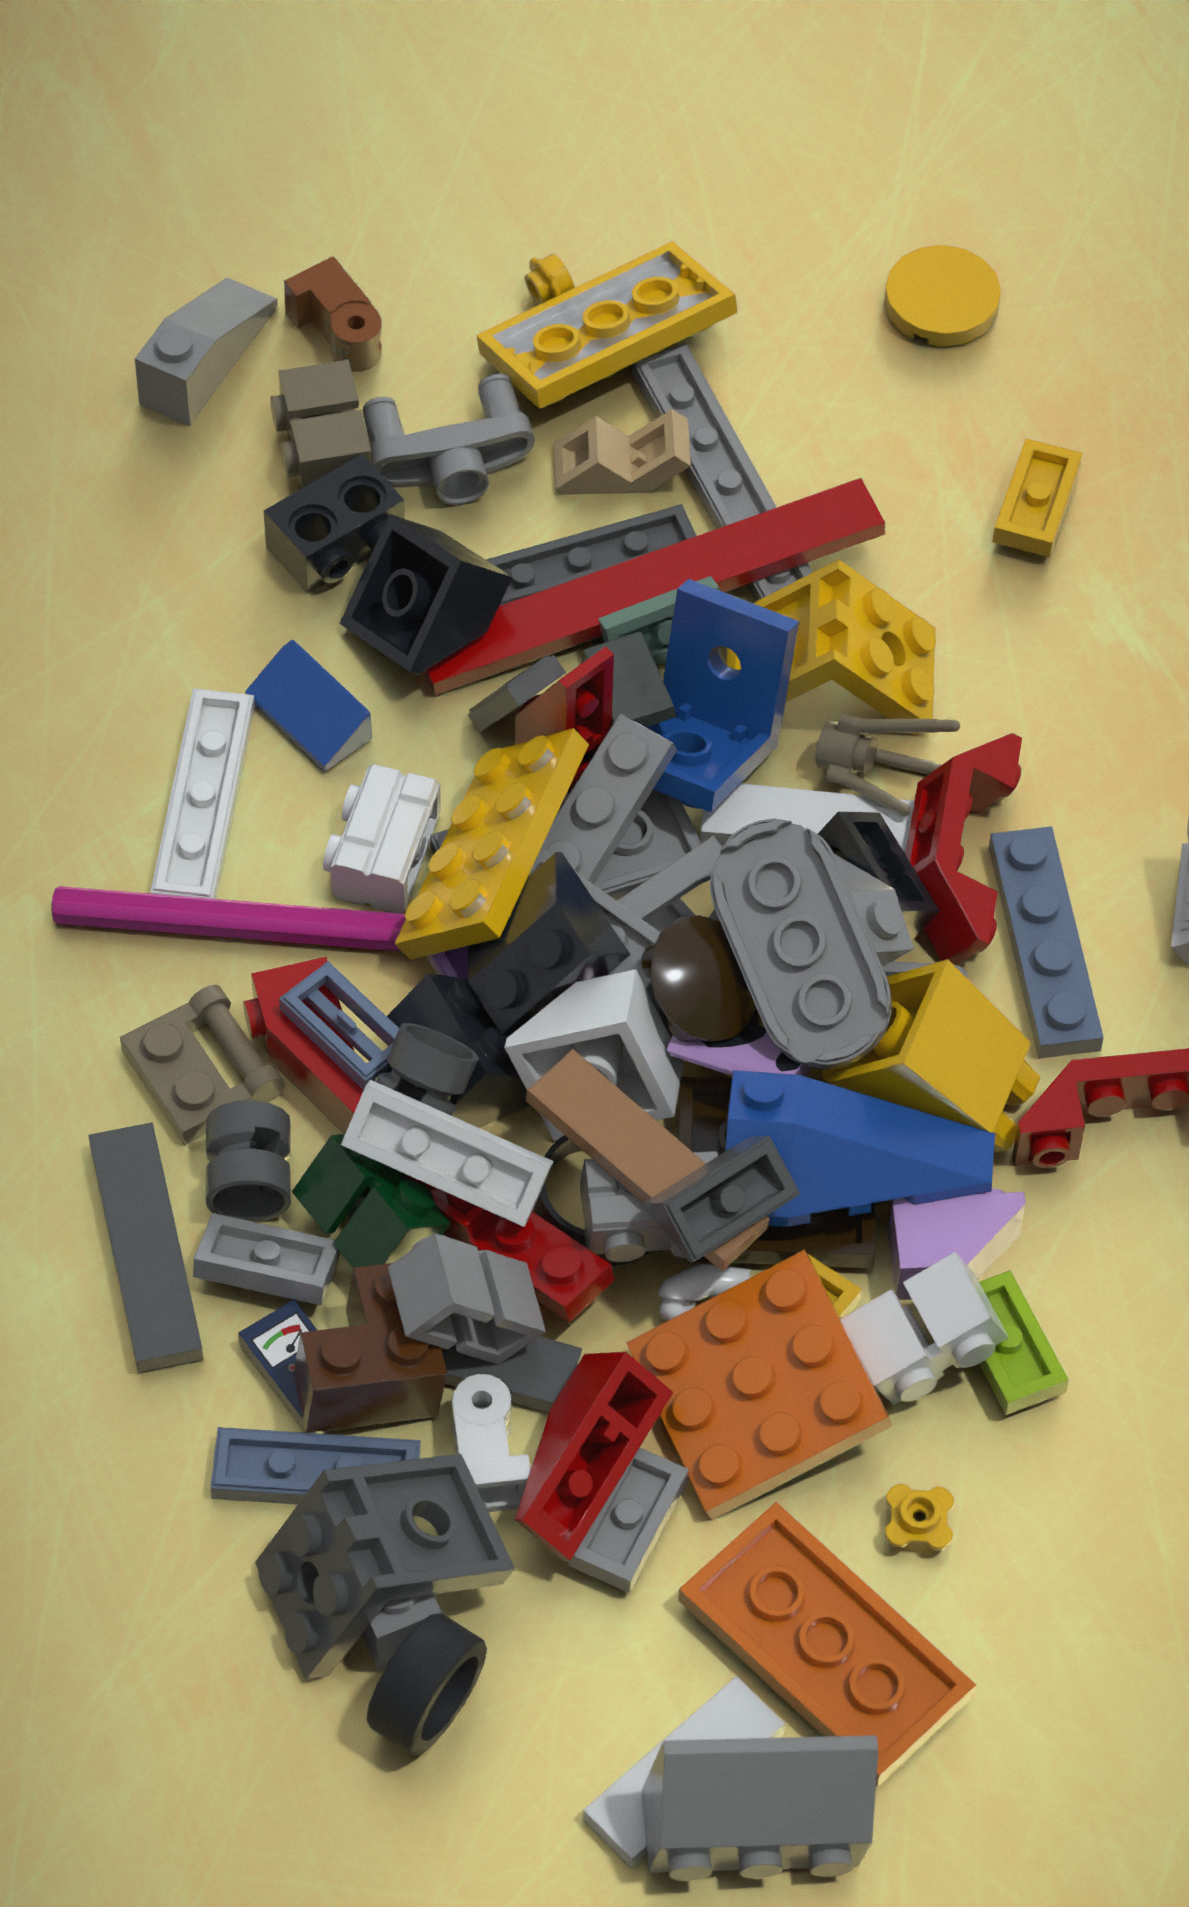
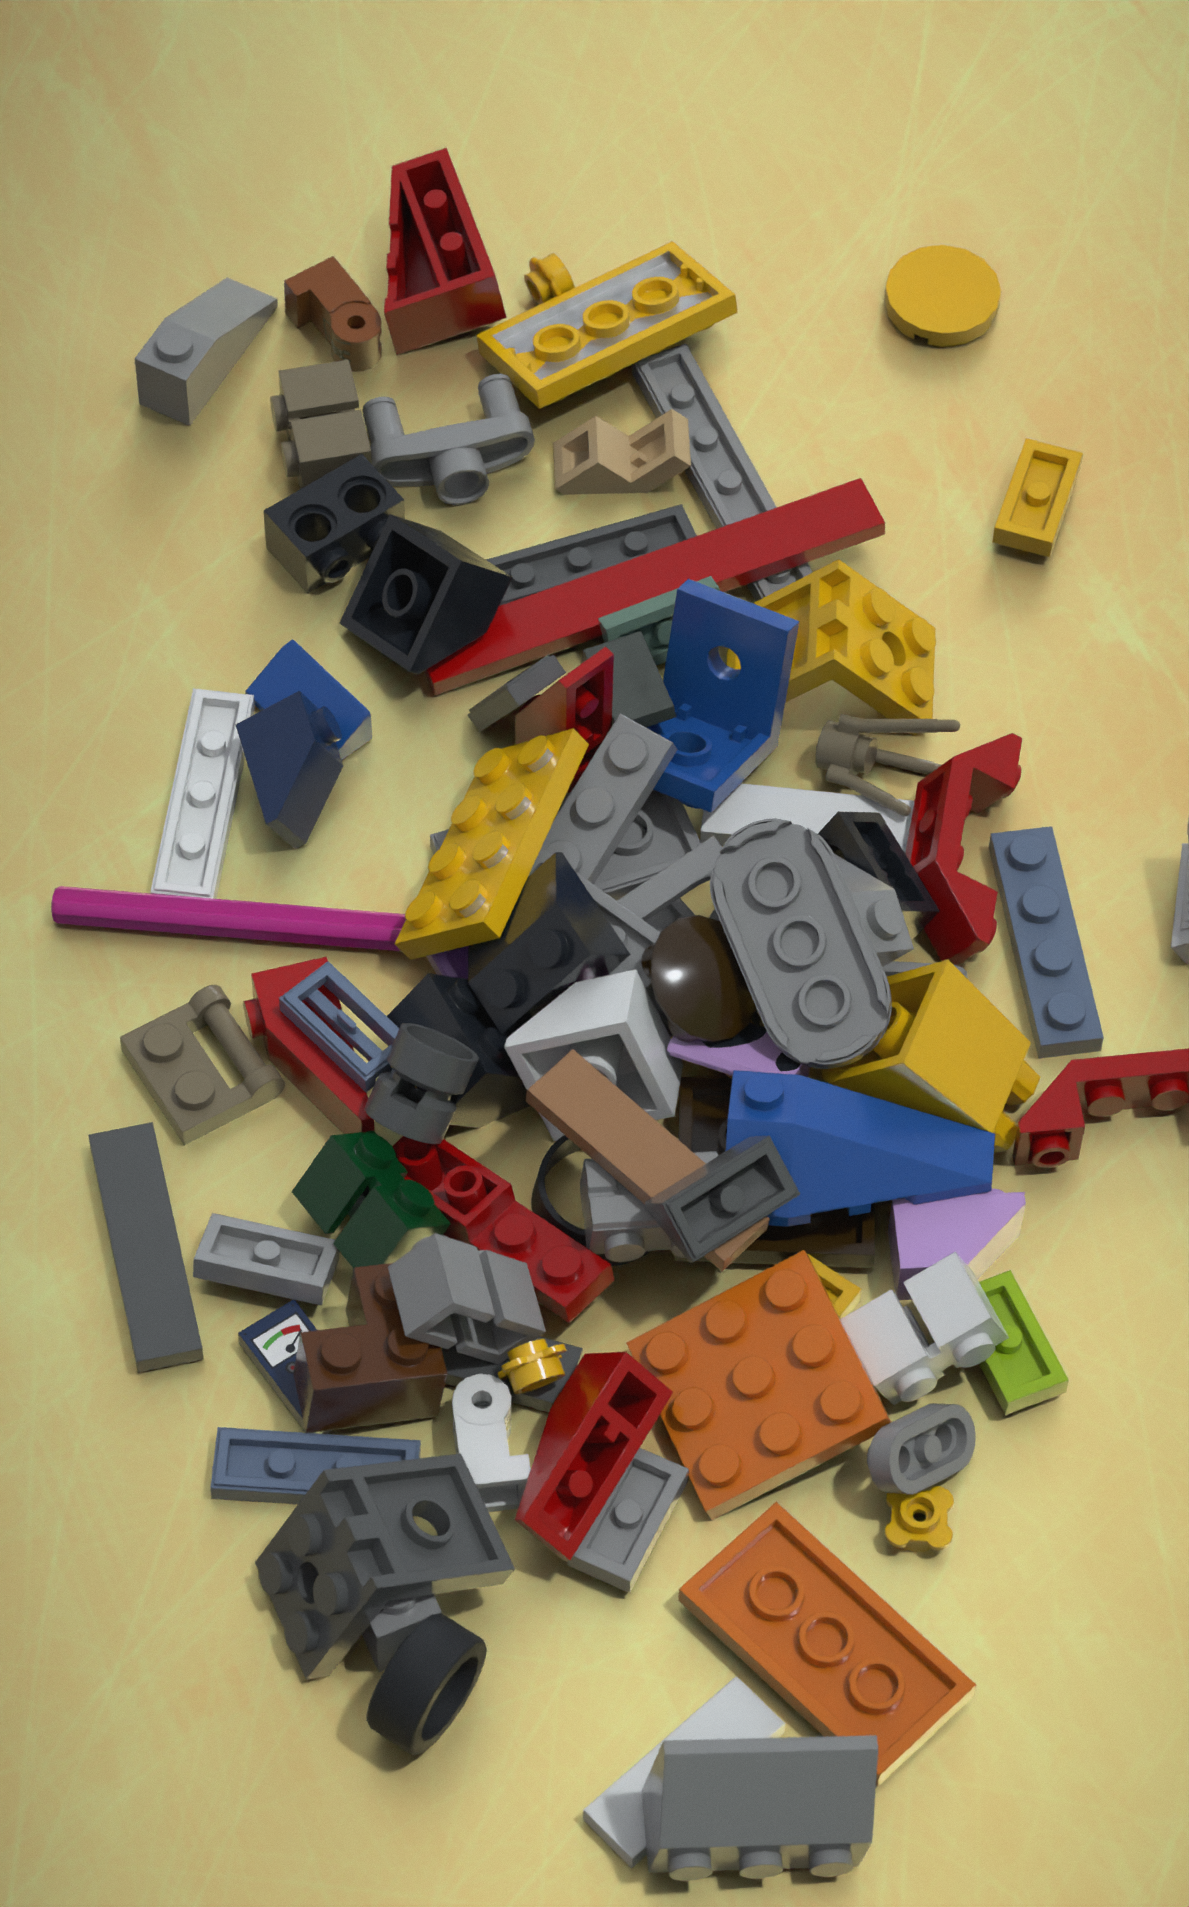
(248, 1160): dark grey wheel -> none
(292, 763): none -> dark blue slope
(383, 838): white brick -> none
(436, 258): none -> red wedge
(447, 1153): white plate -> none
(533, 1366): none -> yellow plate
(694, 1284): white arm -> none
(921, 1448): none -> light grey plate

